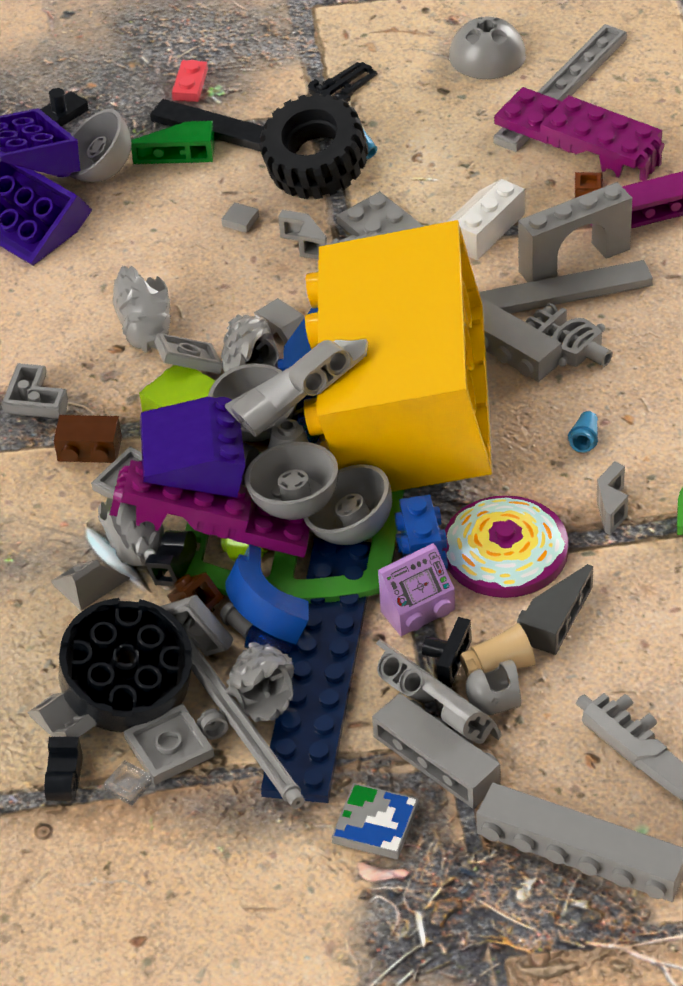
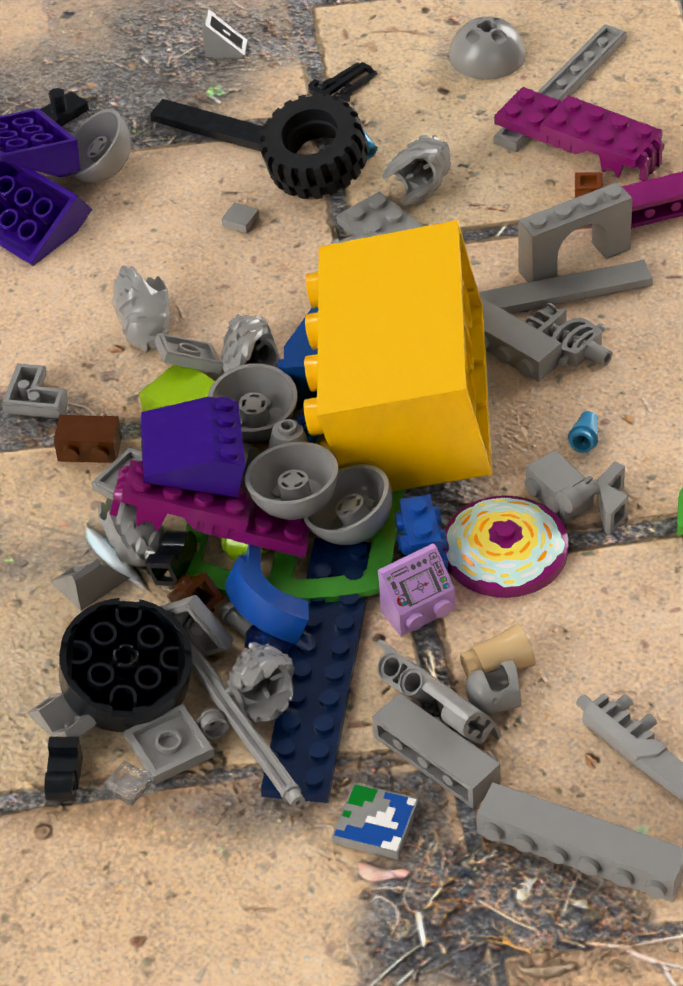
(176, 144): green slope -> none
(190, 80): coral plate -> none
(221, 39): none -> light grey slope
(281, 318): light grey slope -> none
(303, 229): light grey slope -> none
(308, 376): light grey panel -> none
(420, 167): none -> light grey head
(449, 651): black tile -> none
(489, 215): white slope -> none
(555, 610): dark grey slope -> none
(560, 486): none -> light grey hinge

